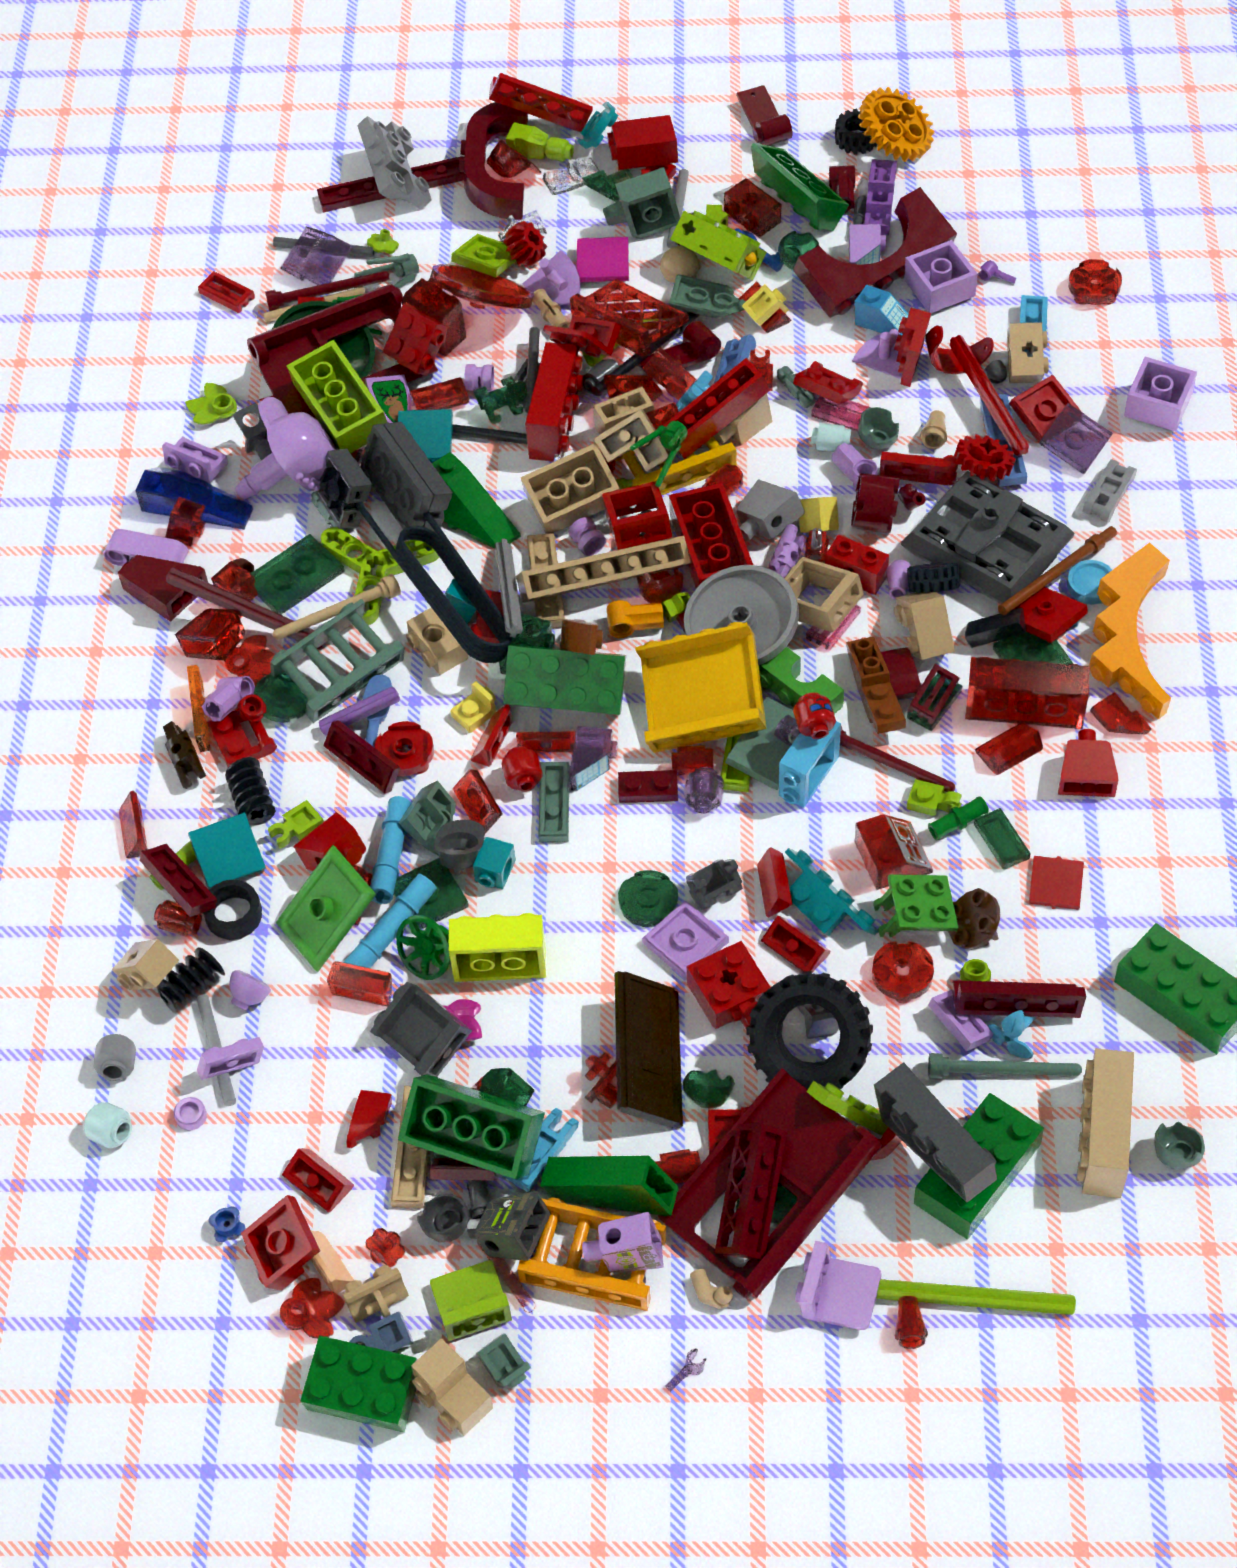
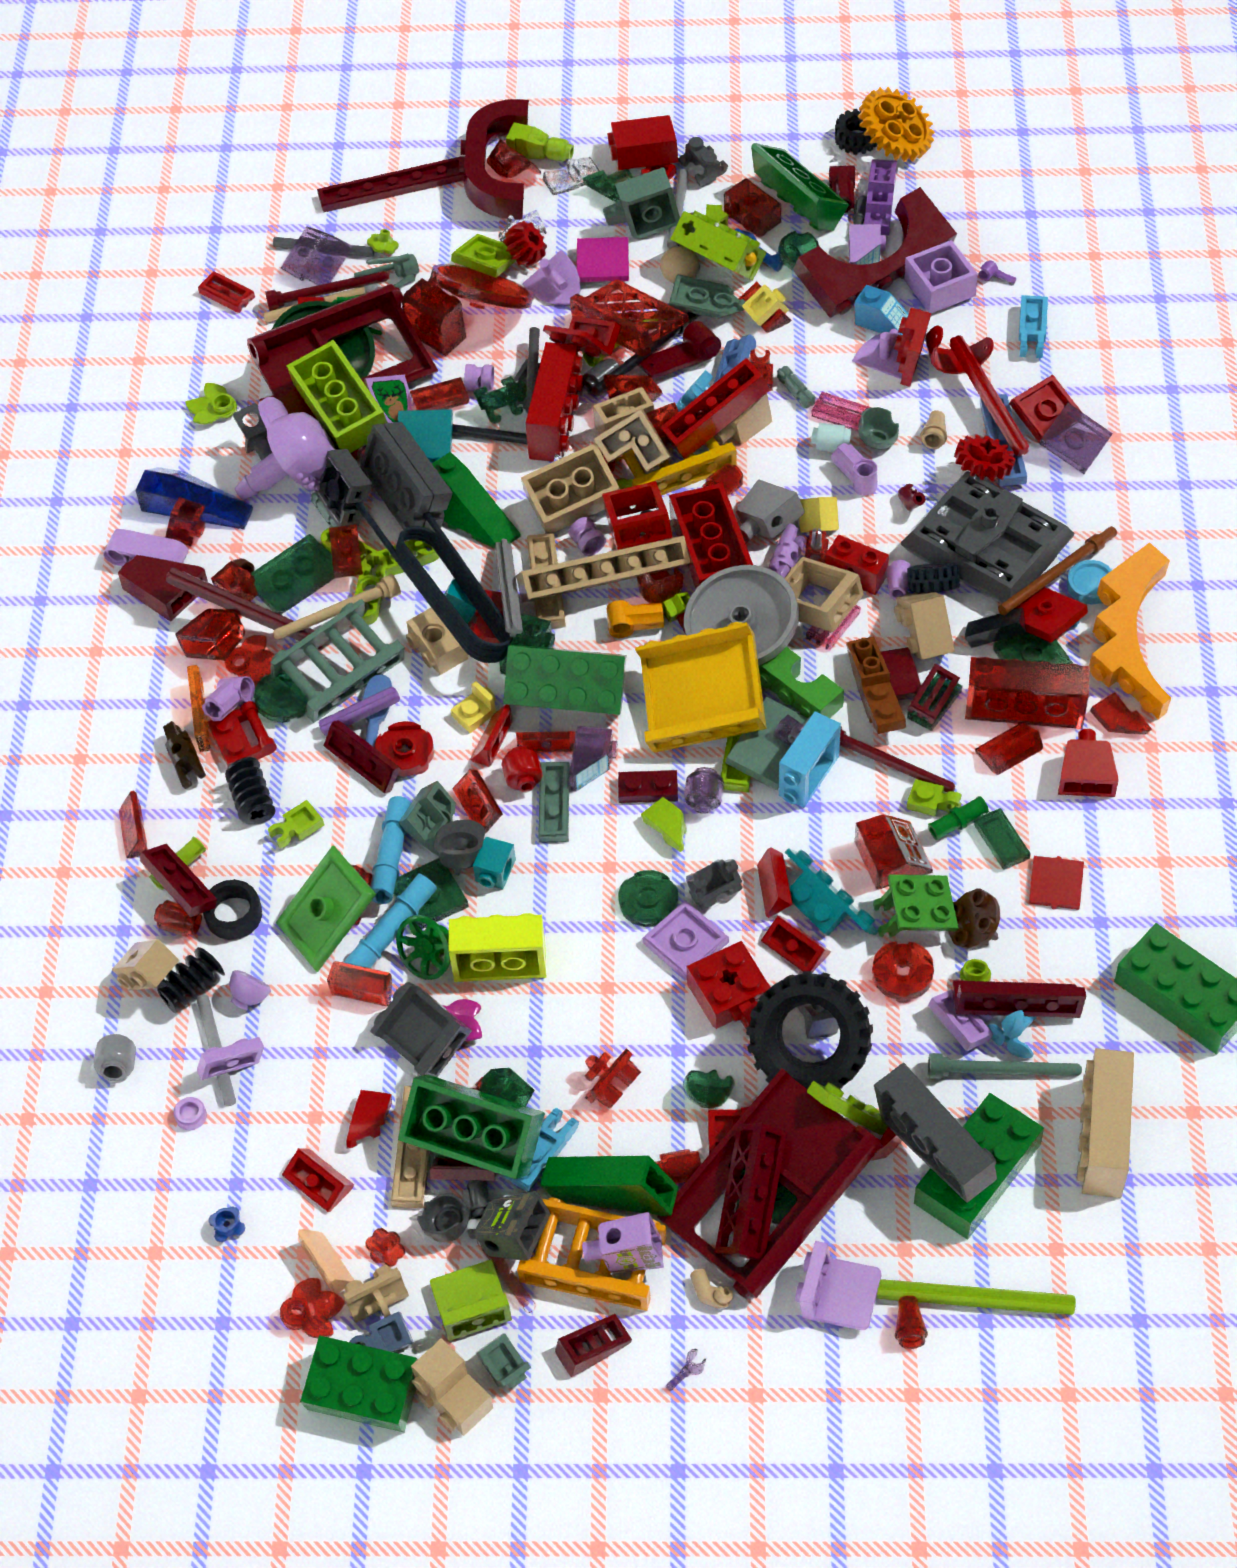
(107, 1125): light aqua head -> none
(194, 459): lavender bracket -> none
(226, 850): teal tile -> none
(255, 702): red plate -> none
(280, 1244): red plate -> none
(331, 832): red torso -> none
(345, 551): none -> clear red plate
(387, 155): light grey bracket -> none
(415, 340): red plate -> none
(539, 102): red fence -> none
(550, 310): tan pin -> none
(577, 1359): none -> dark red slope
(580, 636): dark orange slope -> none
(596, 125): teal plate -> none
(648, 1050): dark brown piece -> none
(667, 820): none -> lime slope
(669, 373): clear red hips -> none
(671, 438): green plant -> none
(690, 758): clear red brick -> none
(705, 156): none -> dark grey piece
(763, 116): dark red door -> none
(814, 715): red head -> none
(827, 383): red plate -> none
(875, 502): dark red brick -> none
(919, 468): red plate -> none
(996, 372): dark grey hinge -> none
(1020, 367): tan brick -> none
(1094, 294): clear red plate -> none
(1109, 489): light grey plate -> none
(1160, 393): lavender brick -> none
(1178, 1146): sand green hair -> none

